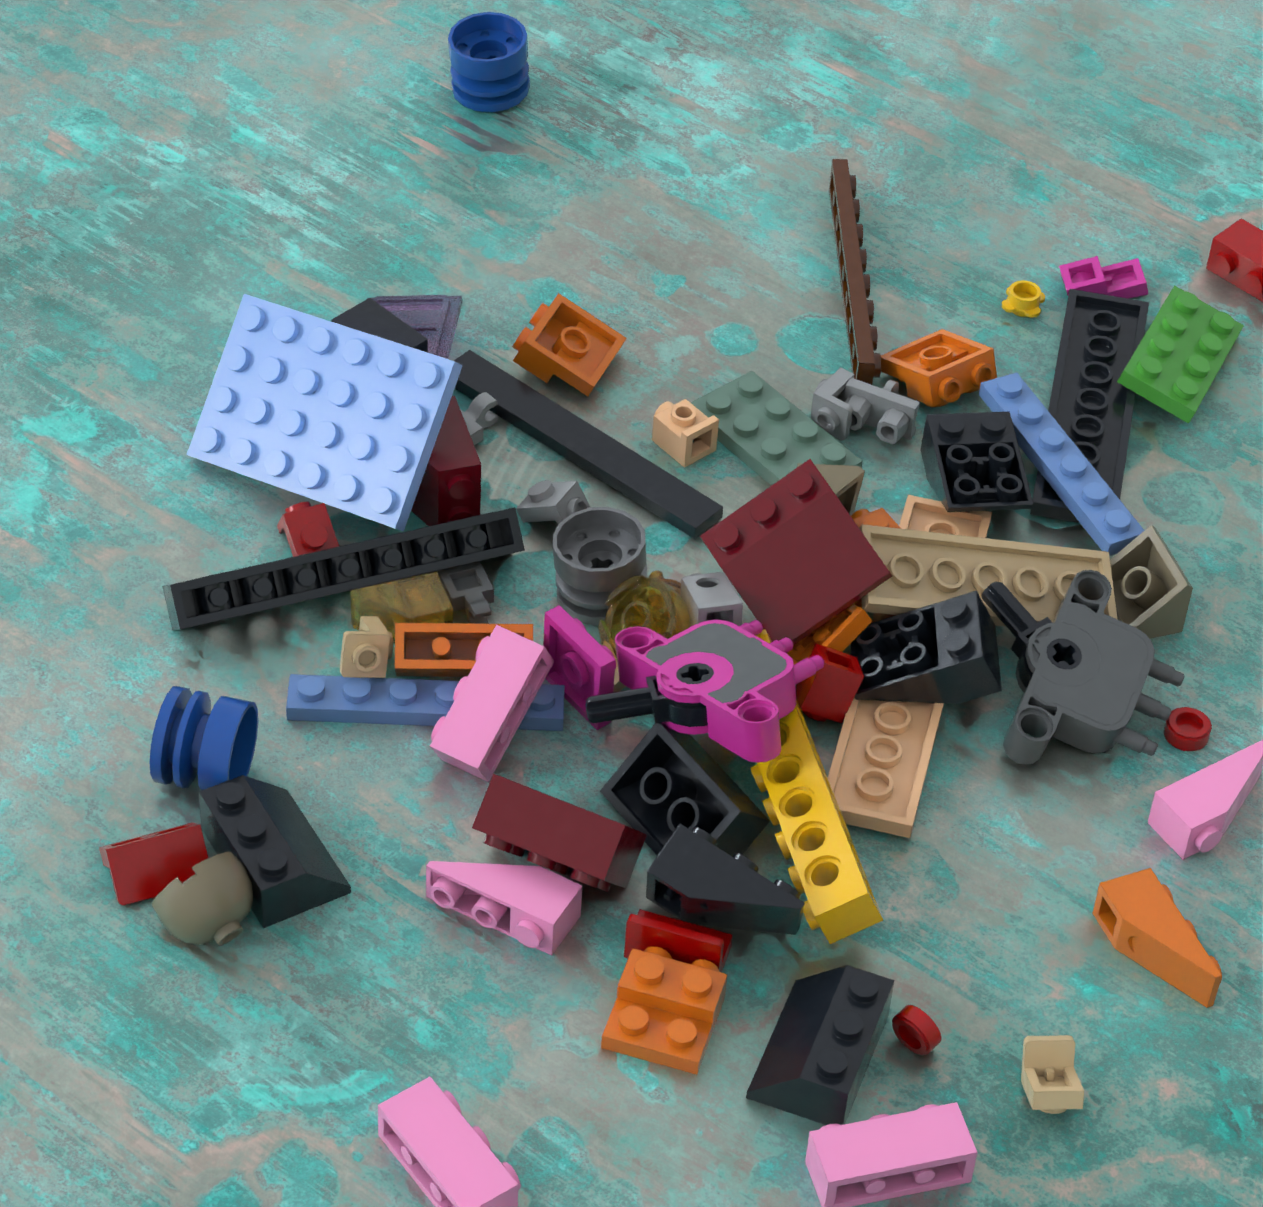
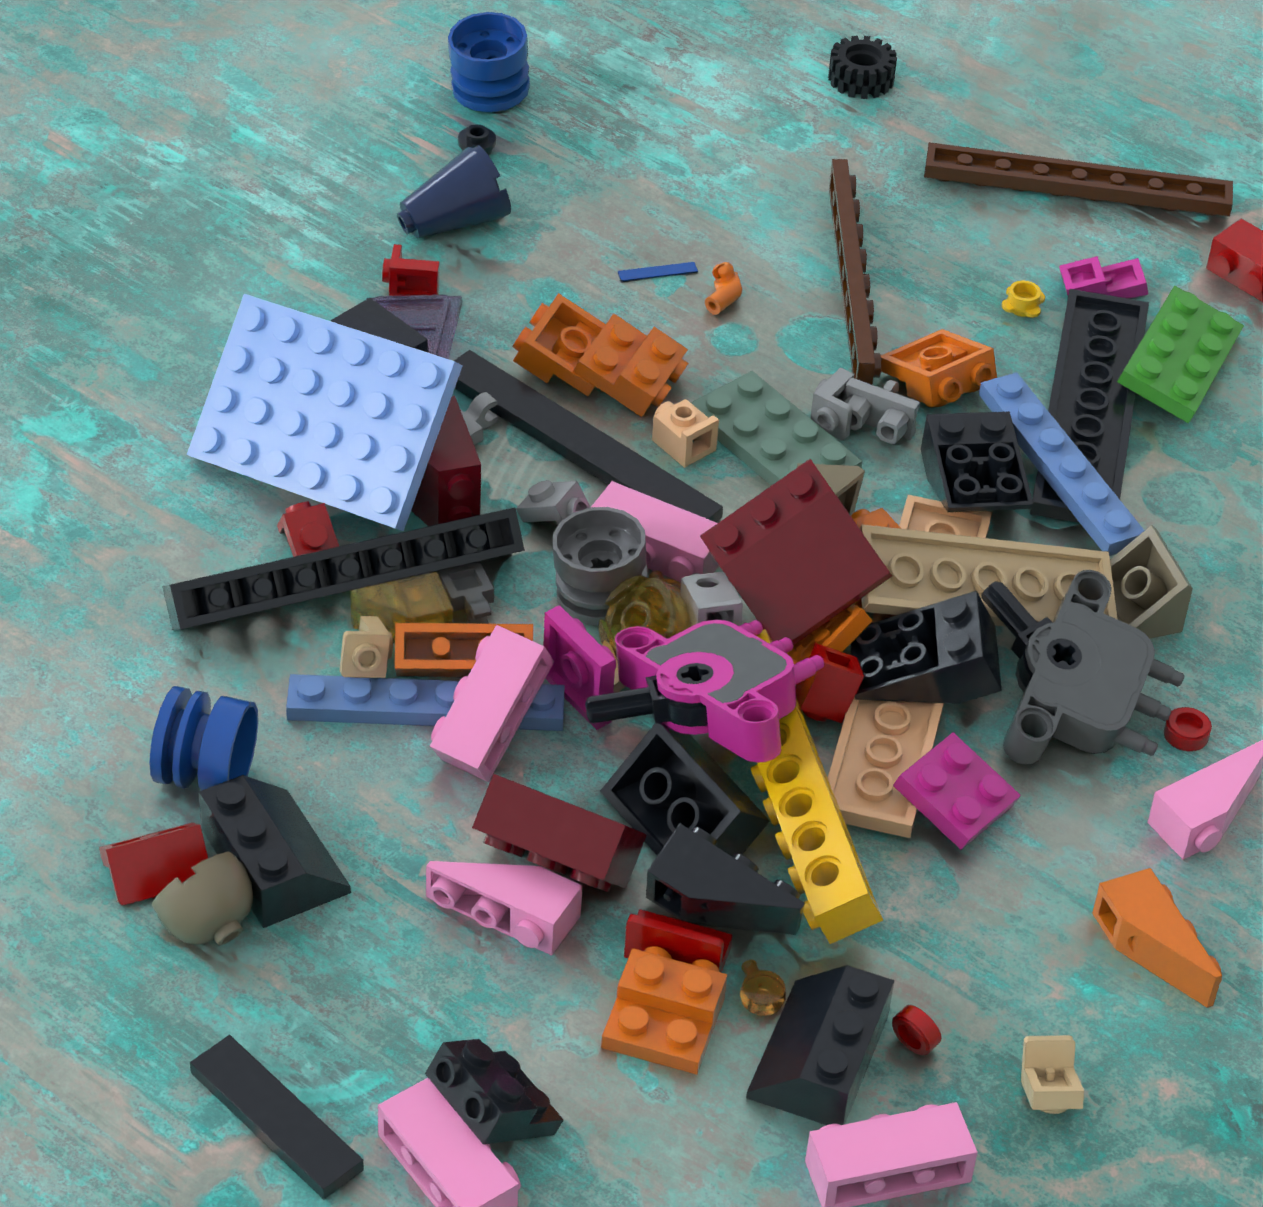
(277, 1116): none -> black tile
(410, 275): none -> red bracket
(456, 197): none -> dark blue cone
(476, 136): none -> black plate
(491, 1093): none -> black plate
(632, 364): none -> orange plate
(657, 271): none -> blue piece
(670, 532): none -> bright pink brick
(727, 288): none -> orange arm
(761, 990): none -> clear orange piece
(862, 67): none -> black tyre
(956, 790): none -> dark pink plate
(1079, 179): none -> reddish brown plate

